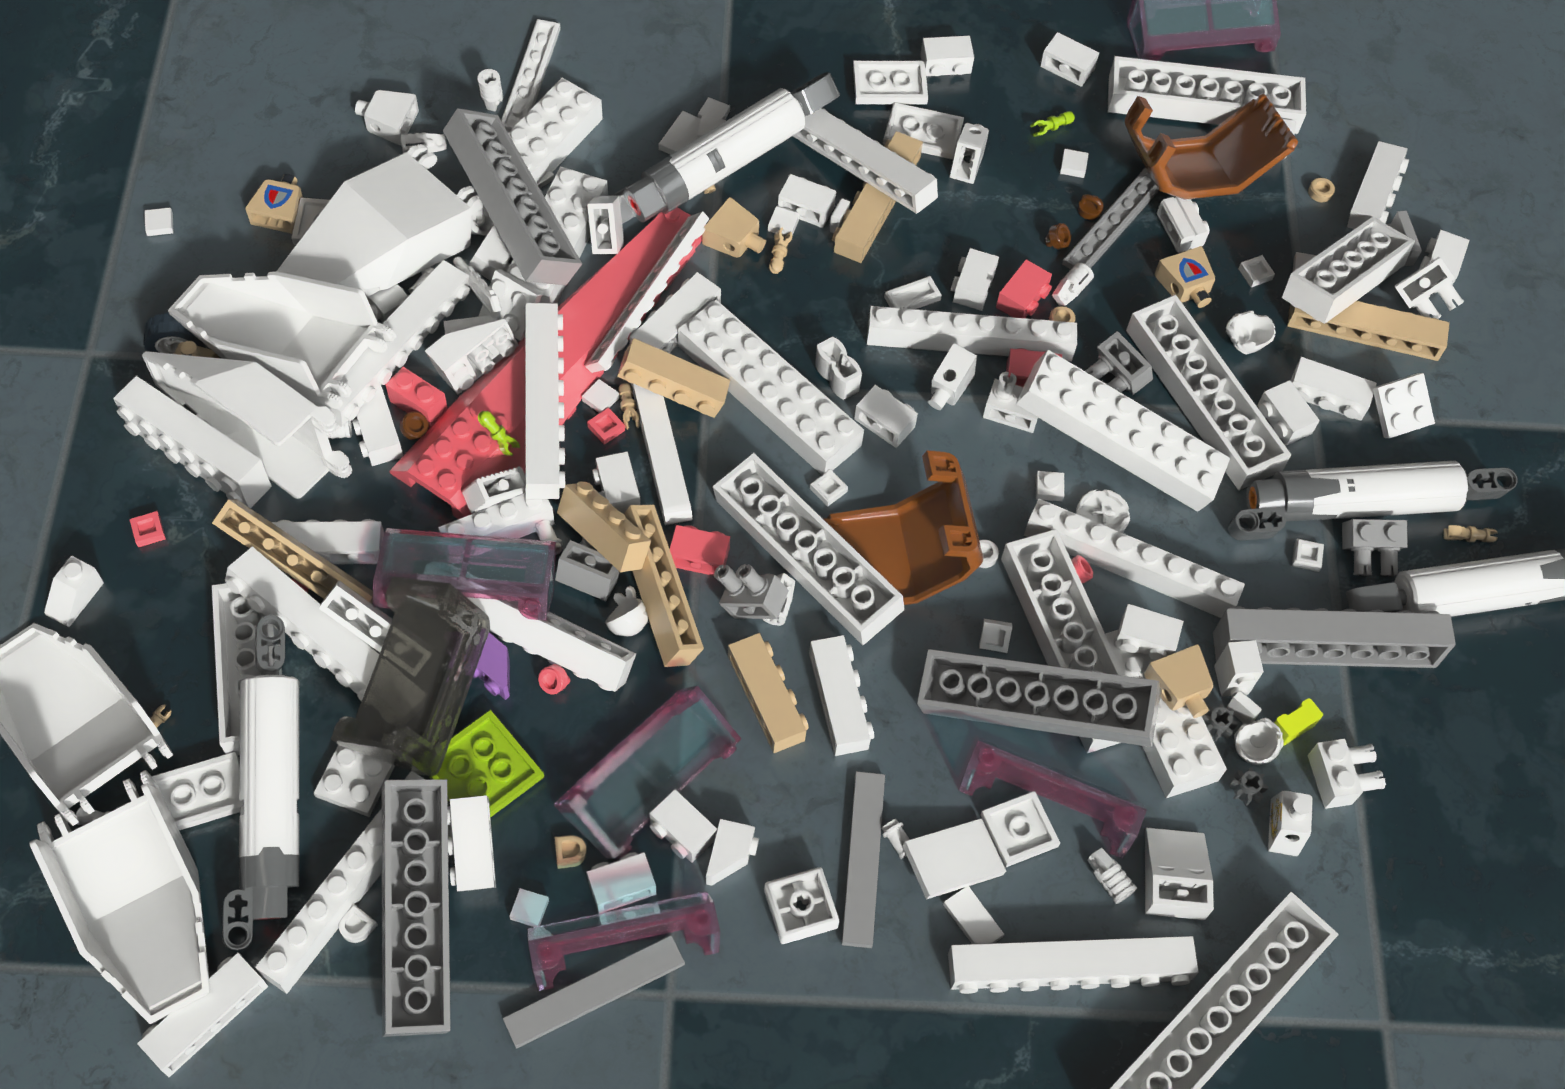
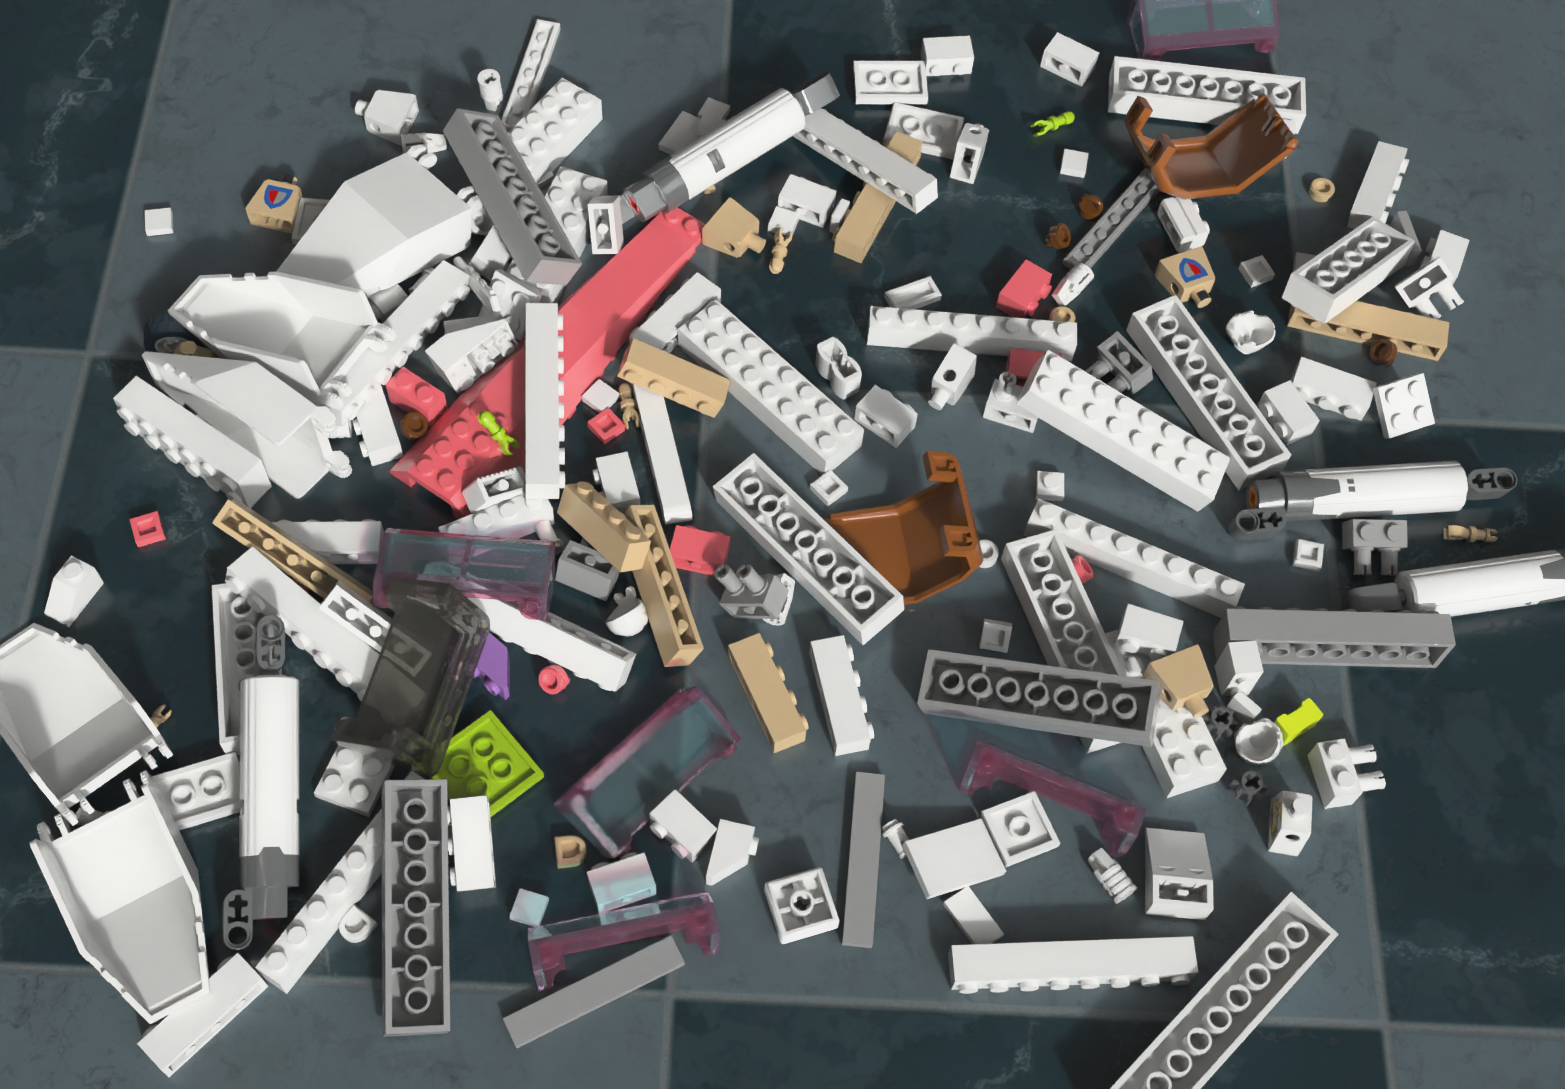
(643, 298): white plate -> none
(975, 279): white brick -> none
(1105, 508): white tile -> none
(1383, 352): none -> reddish brown tile

